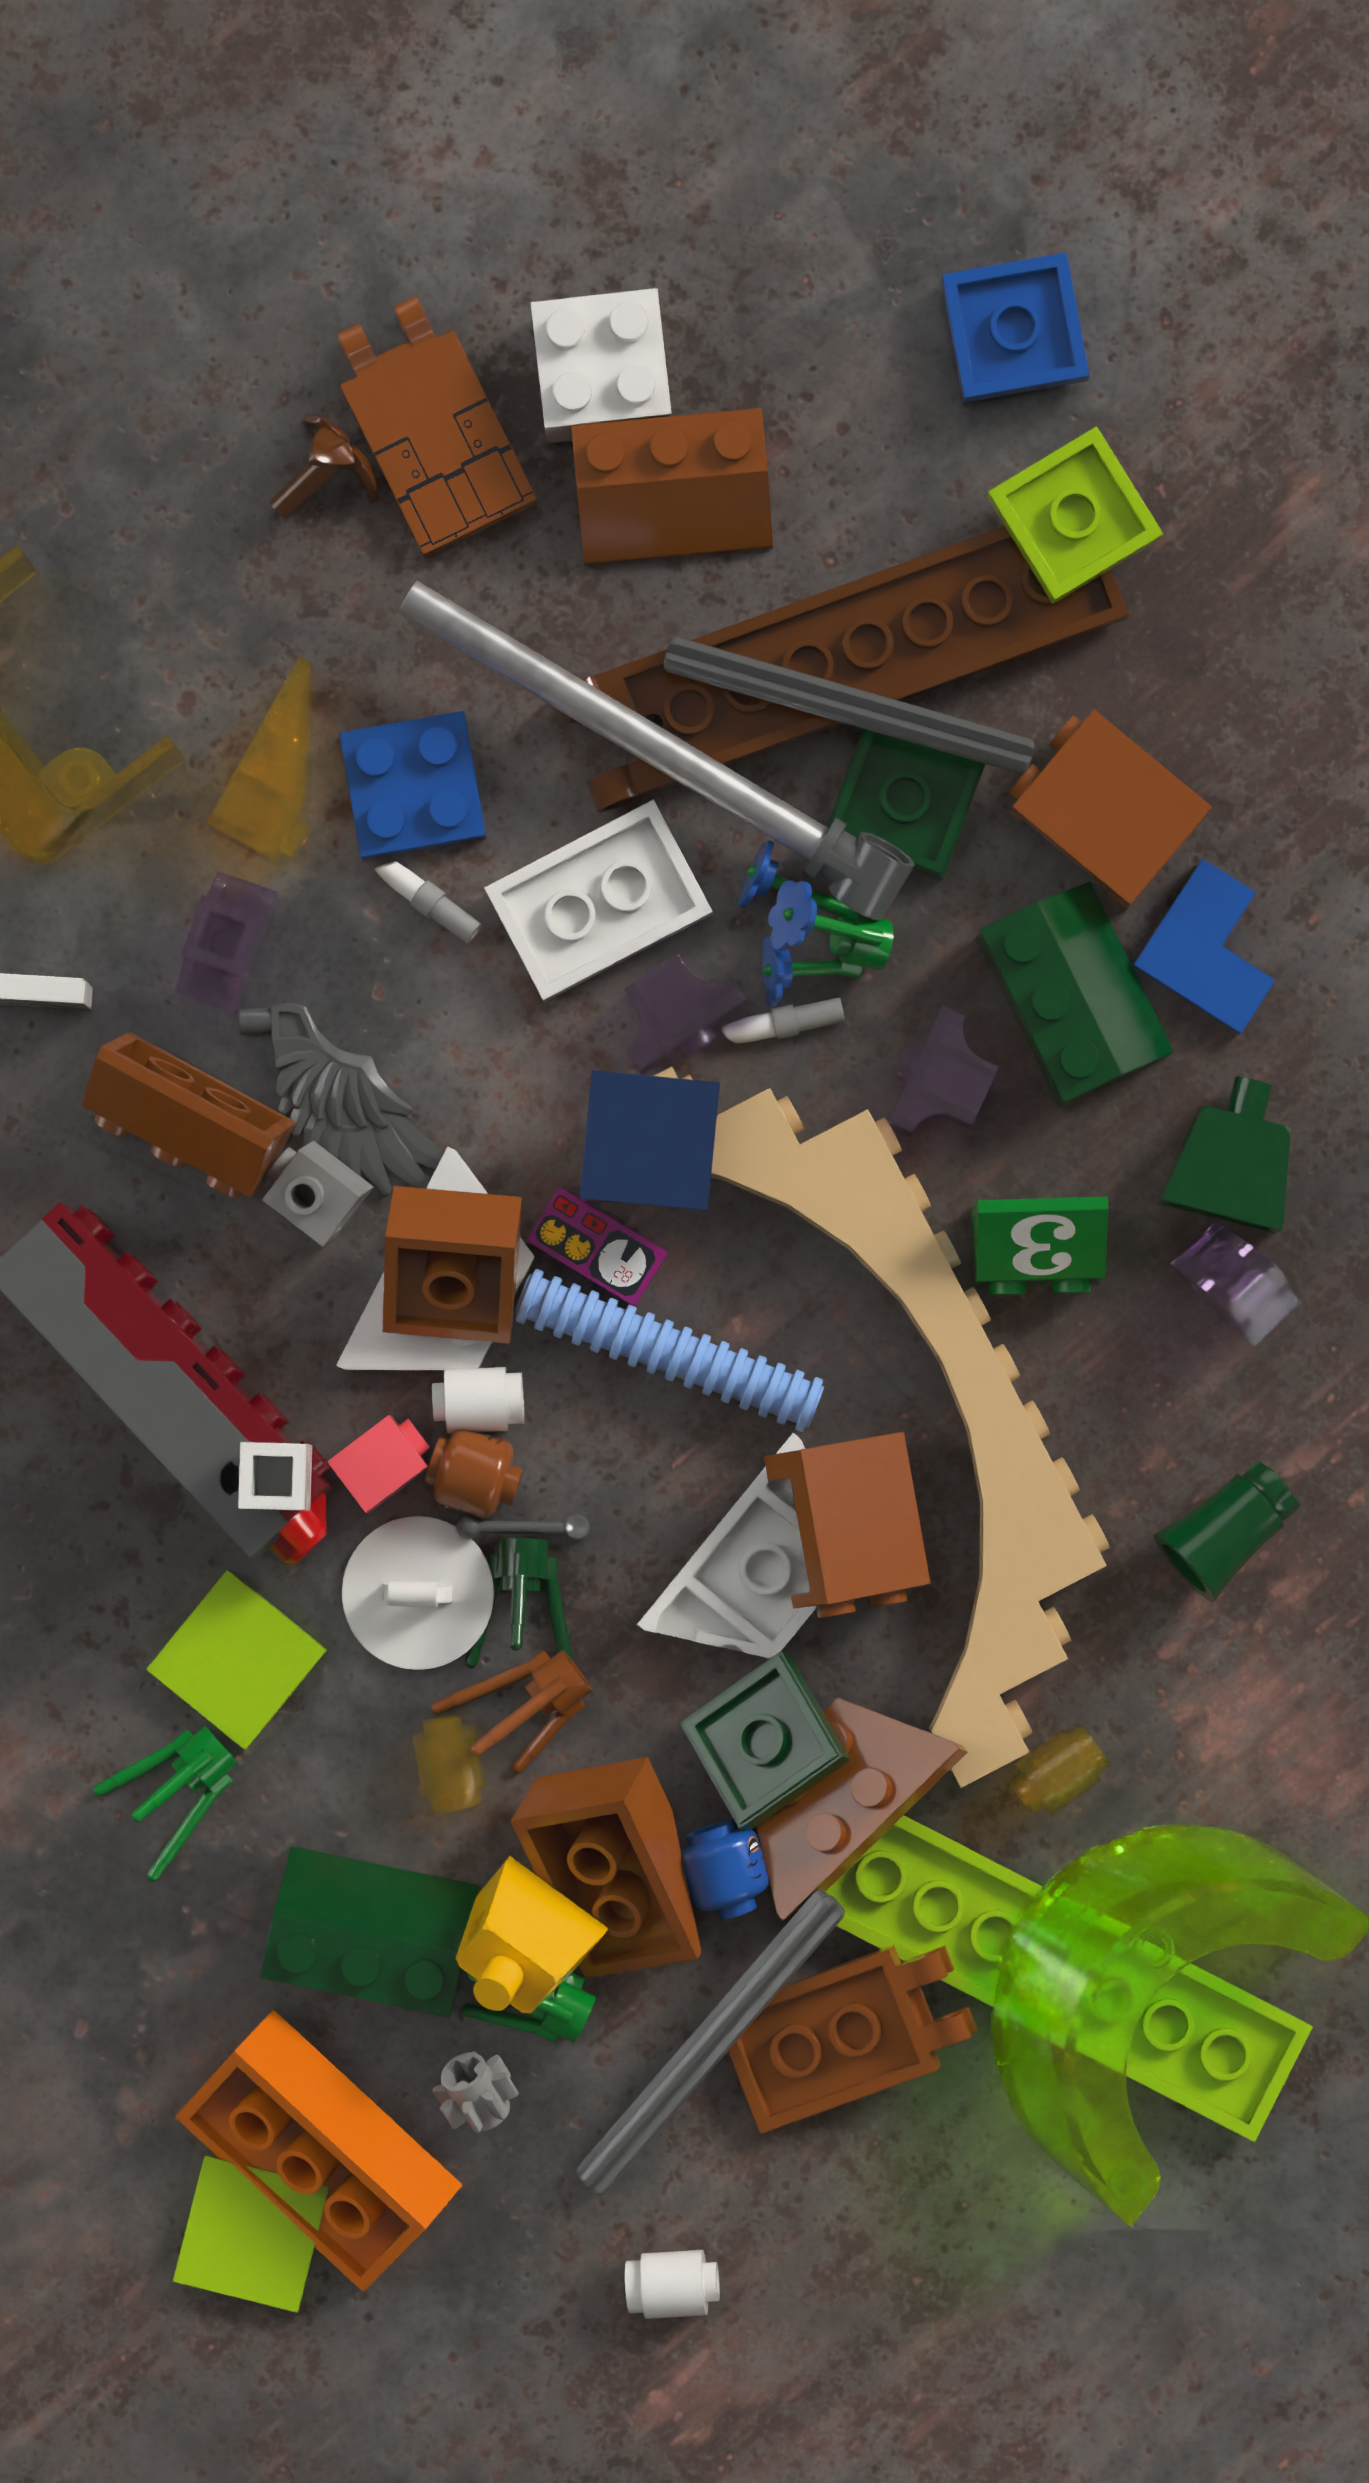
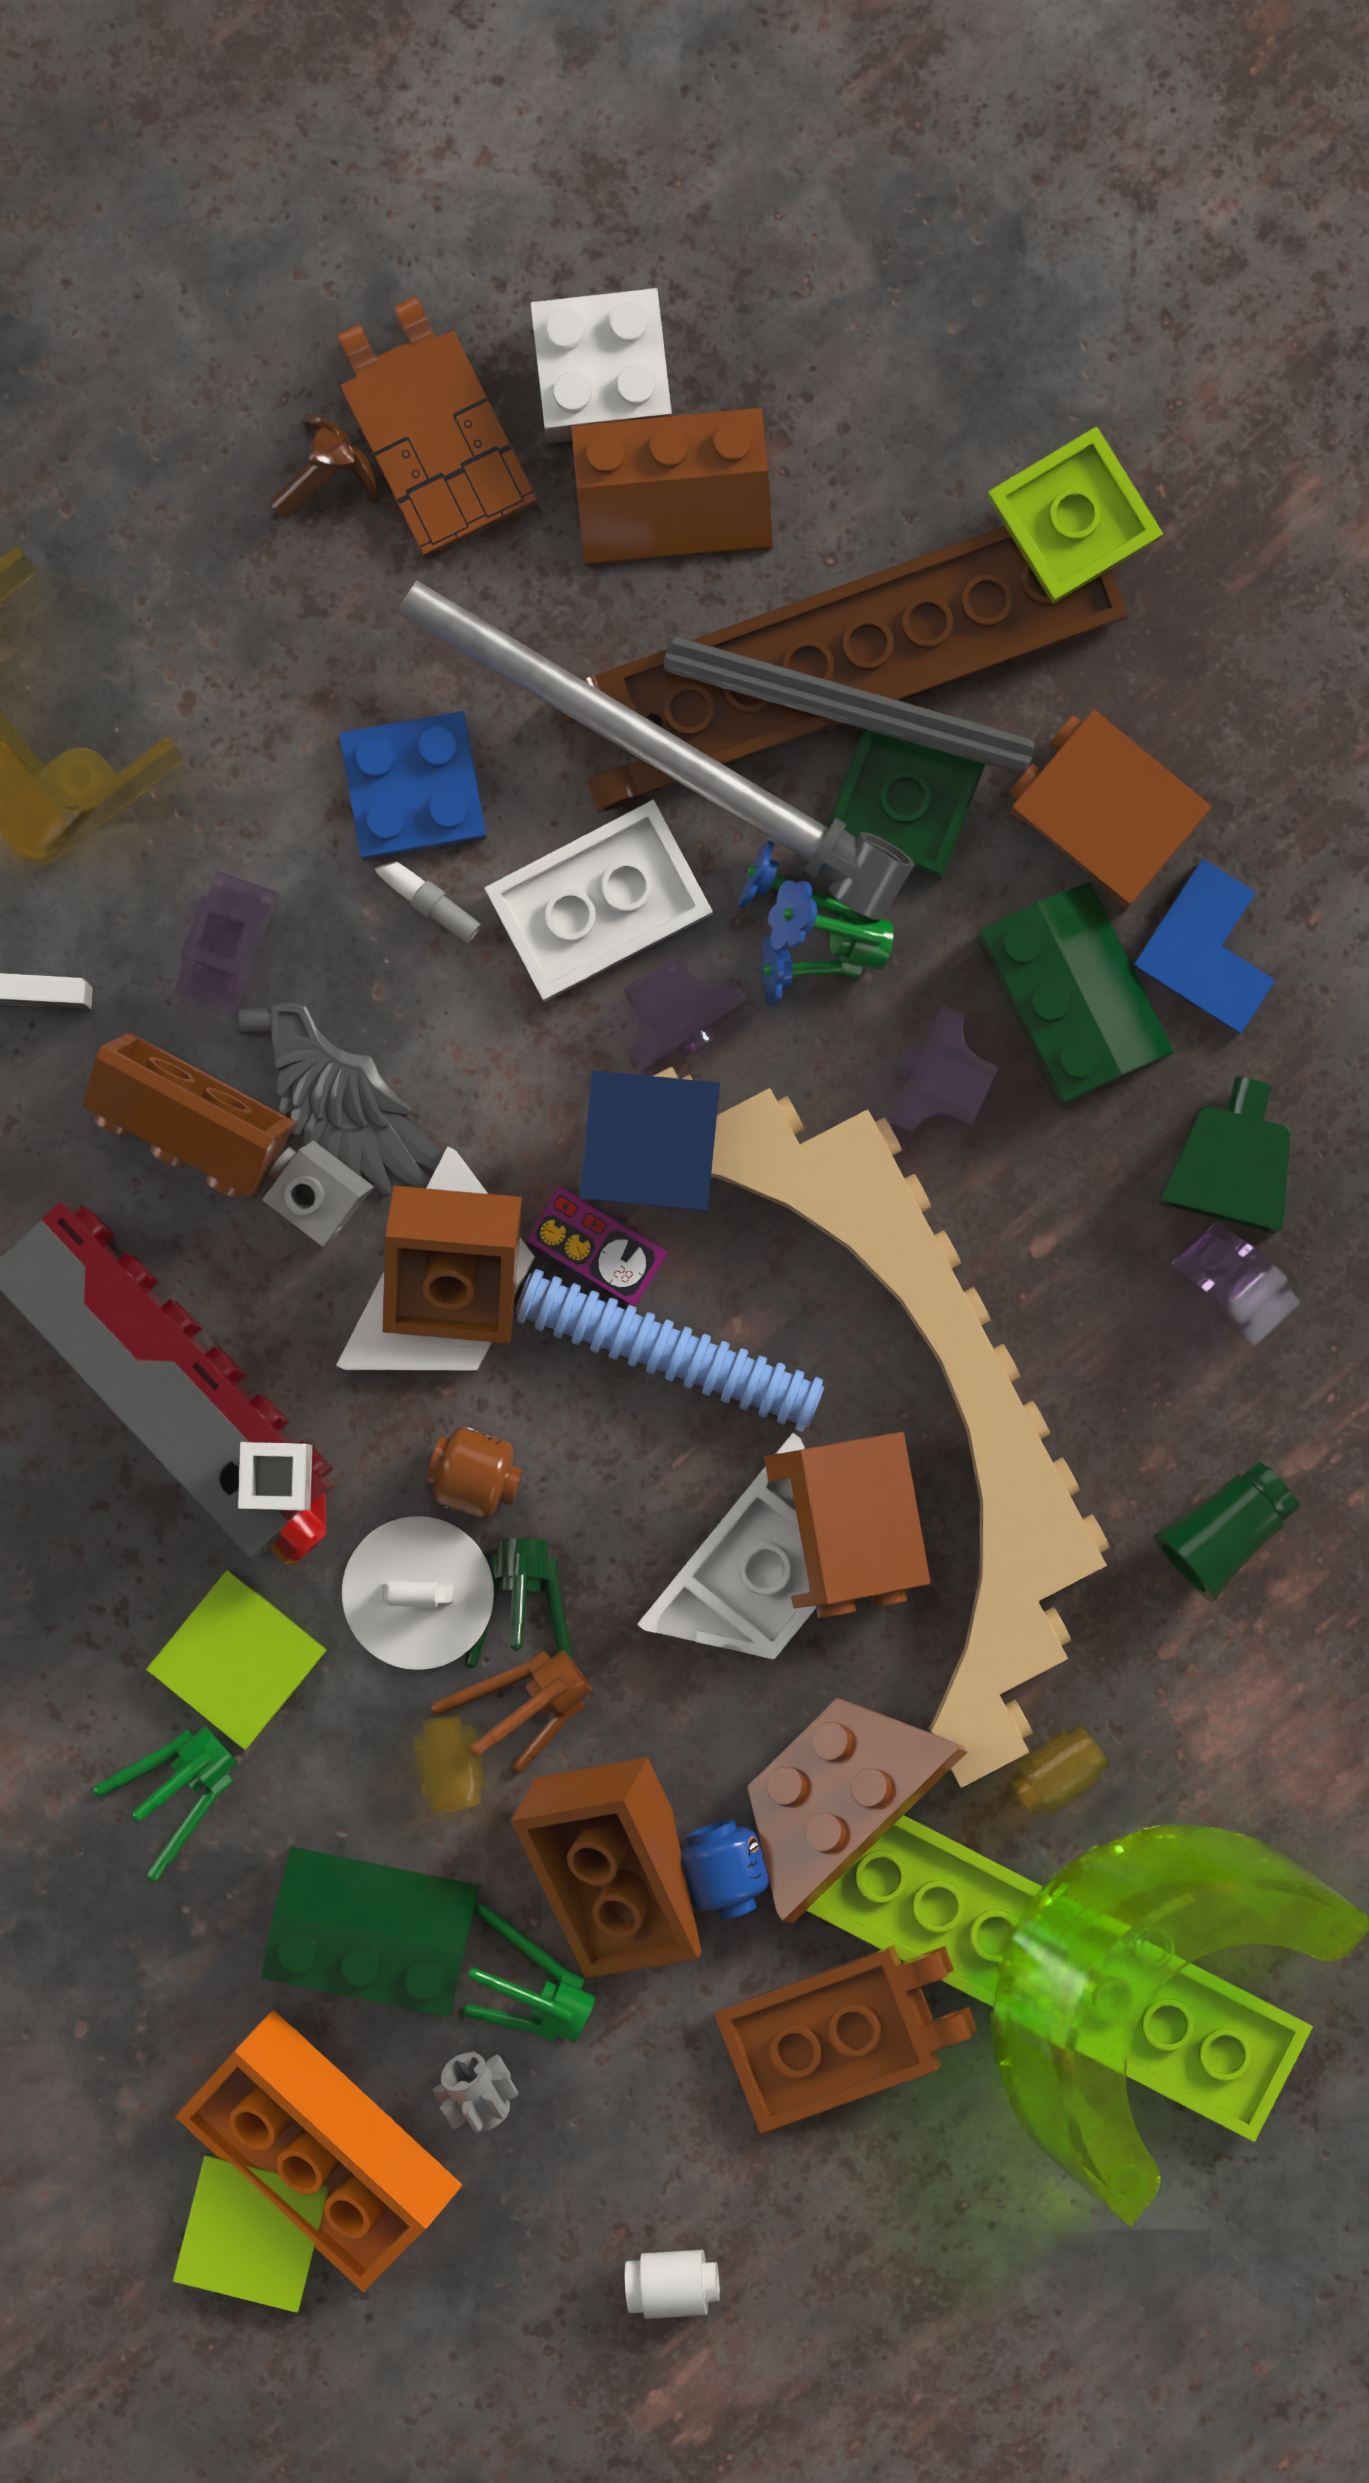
(271, 786): clear yellow slope -> none
(381, 1462): coral brick -> none
(479, 1399): white brick -> none
(523, 1939): yellow torso -> none
(574, 1528): dark grey hinge -> none
(710, 2042): dark grey axle -> none
(764, 1741): tile -> none
(785, 1021): light grey piece -> none
(1015, 327): blue plate -> none
(1039, 1242): green slope -> none

